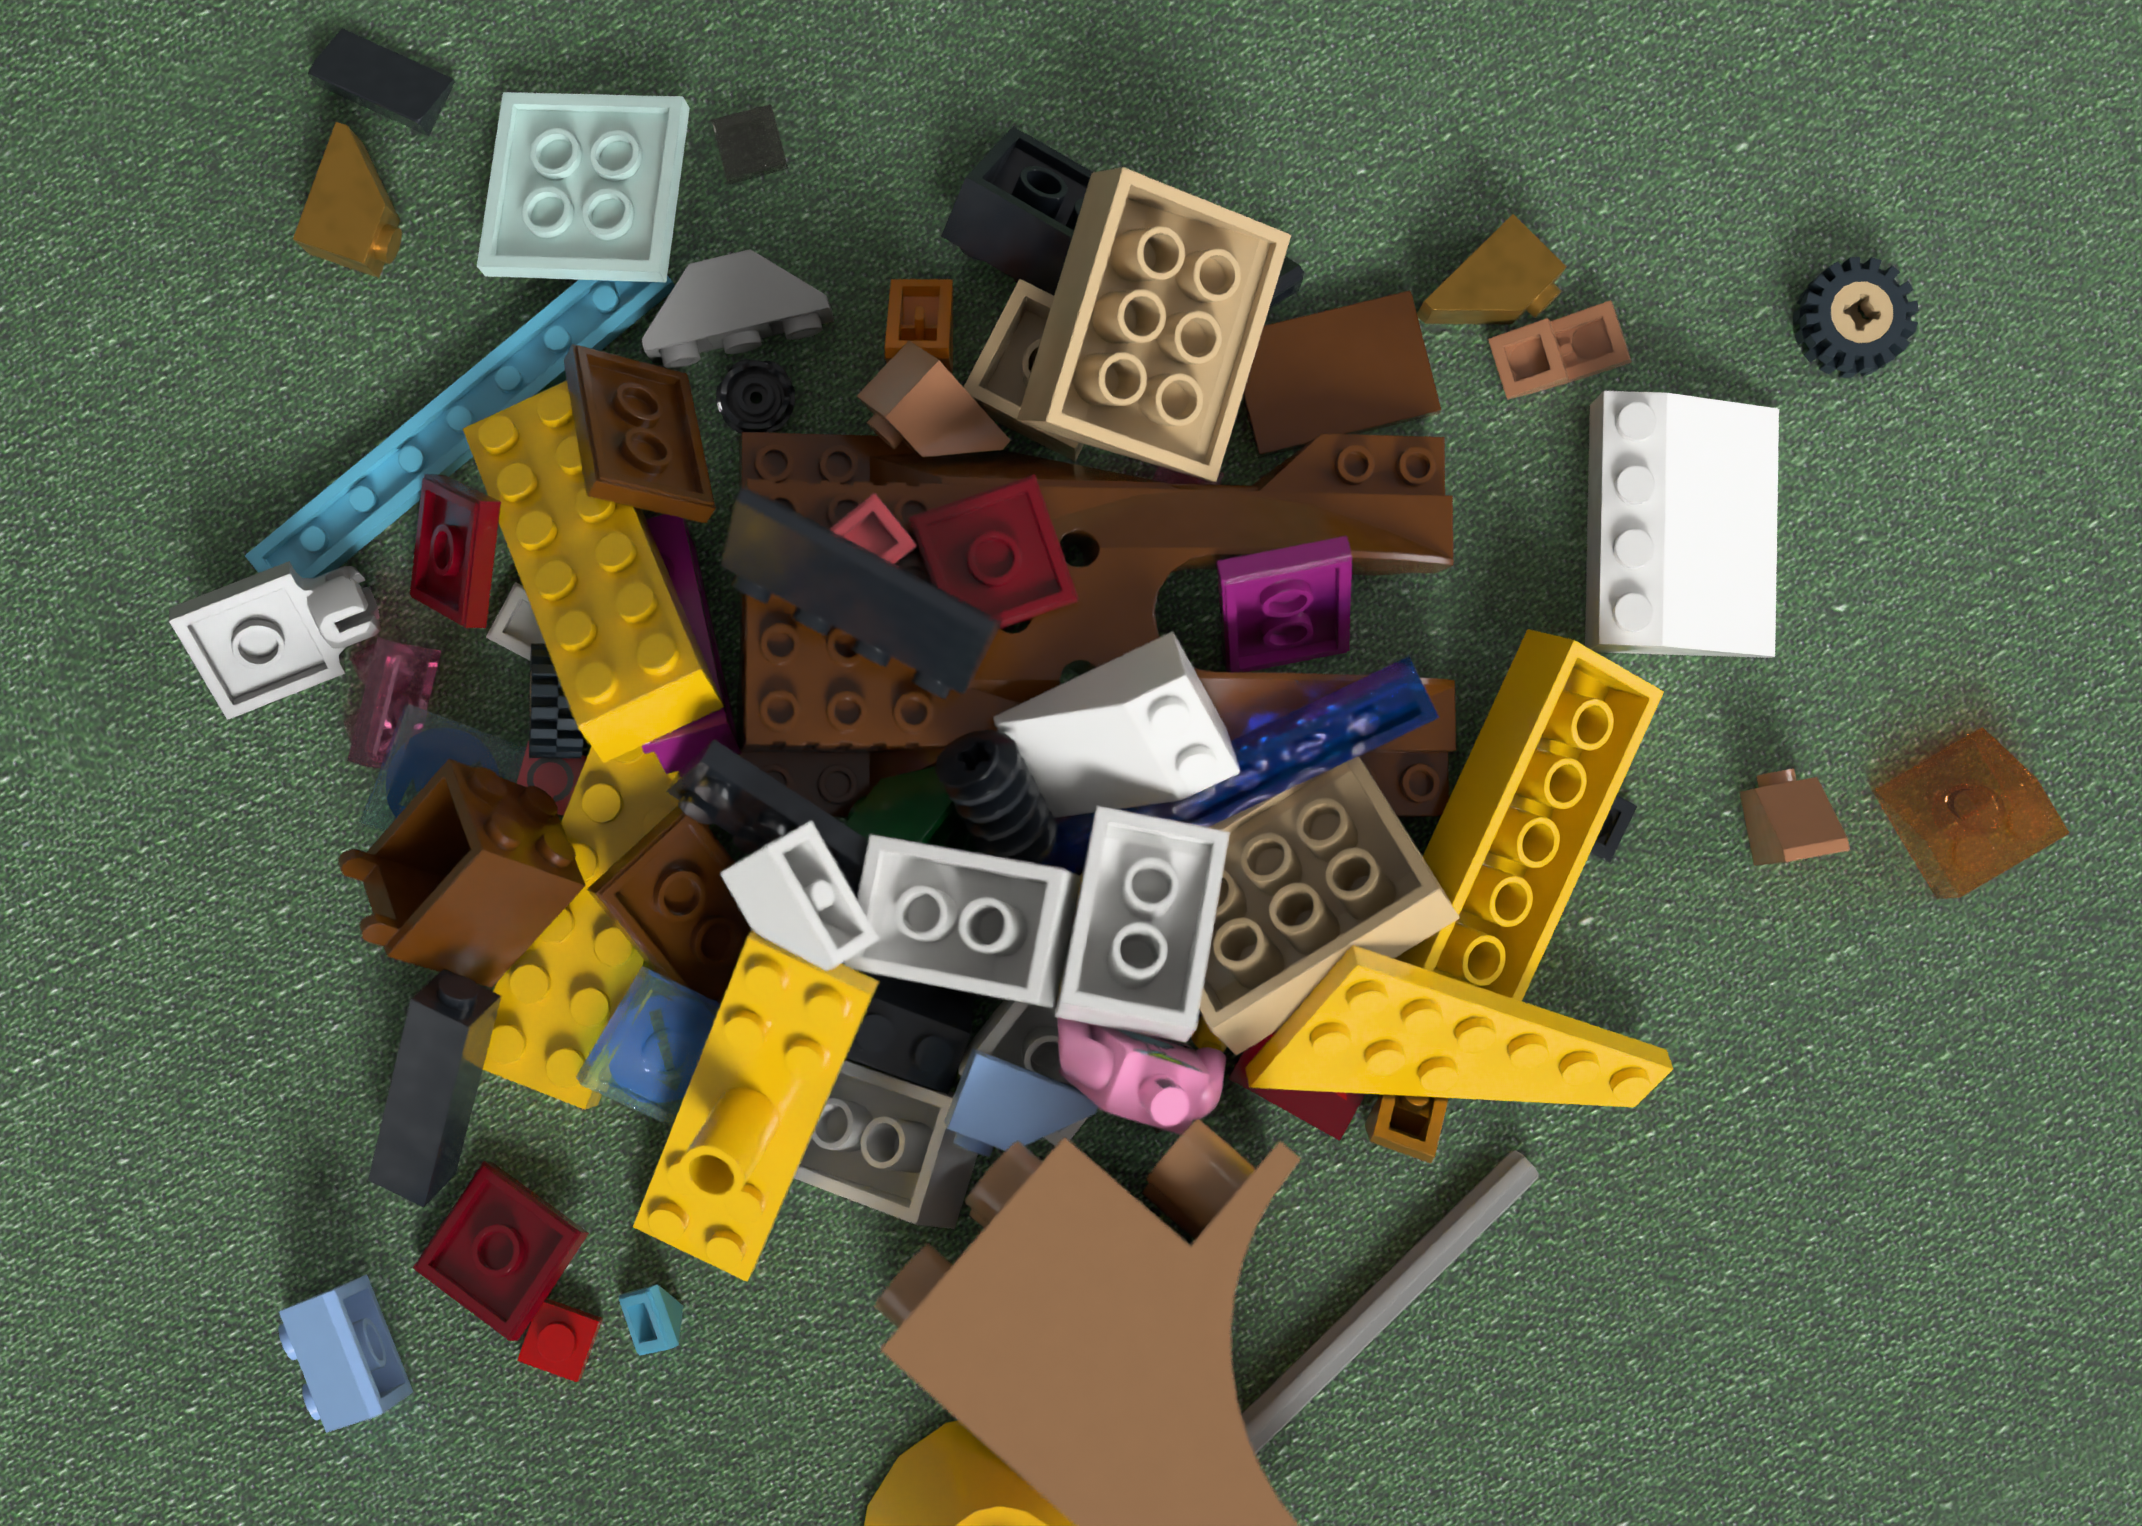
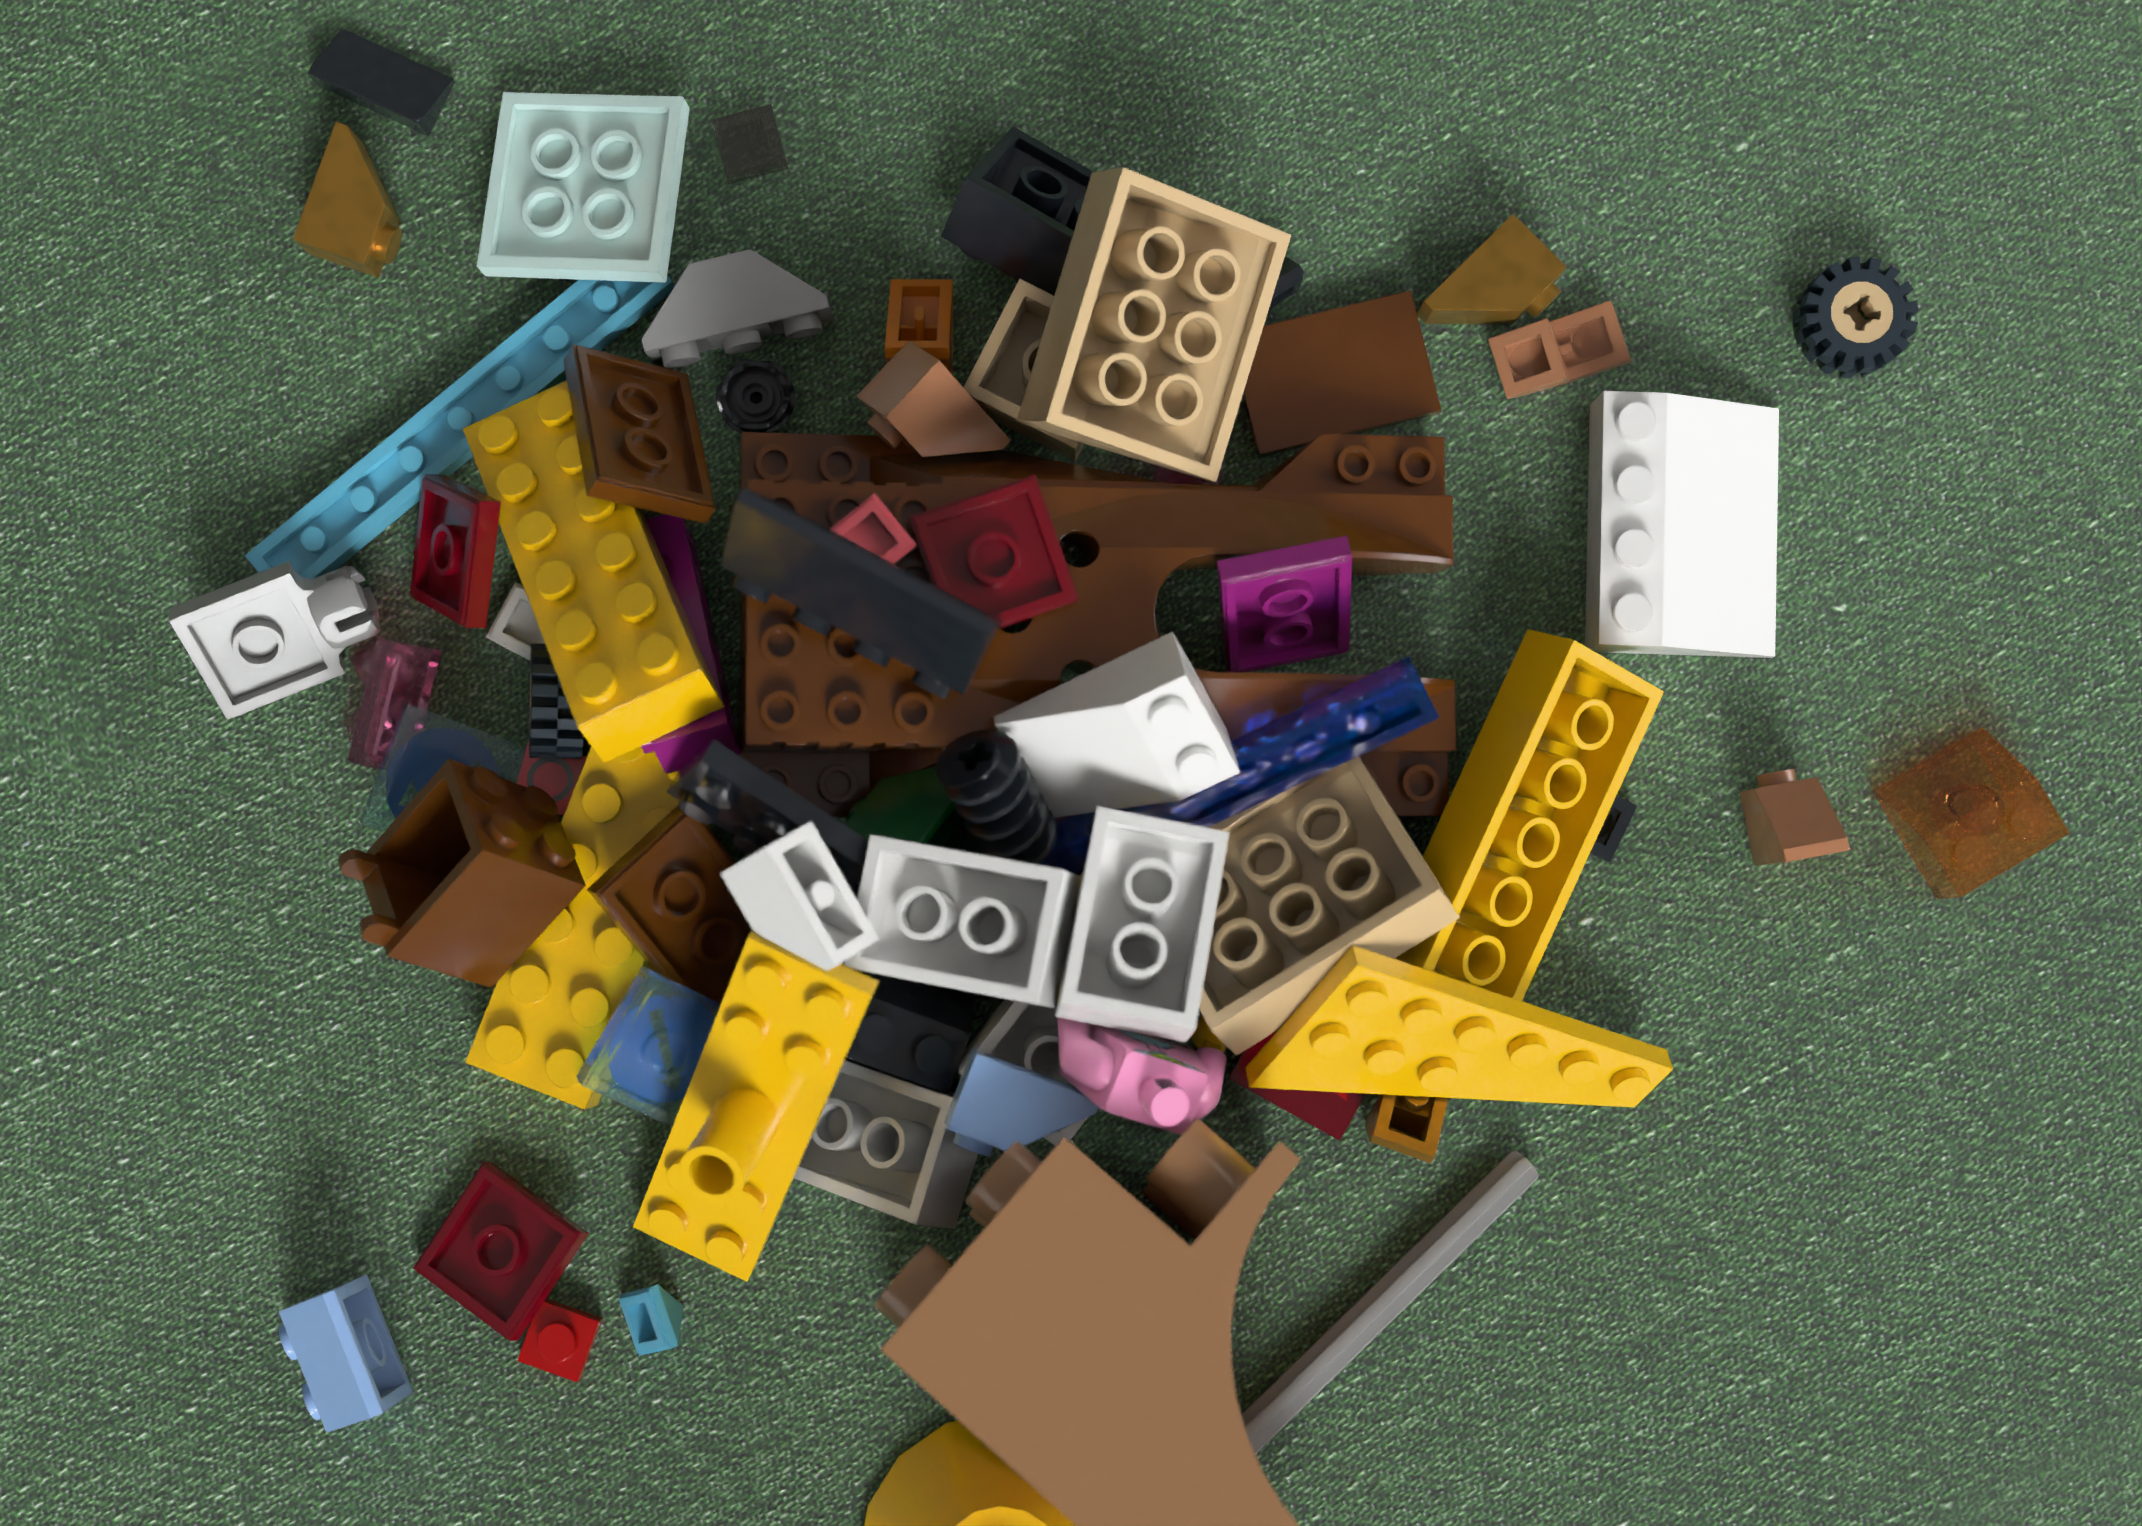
(434, 1086): black brick -> none

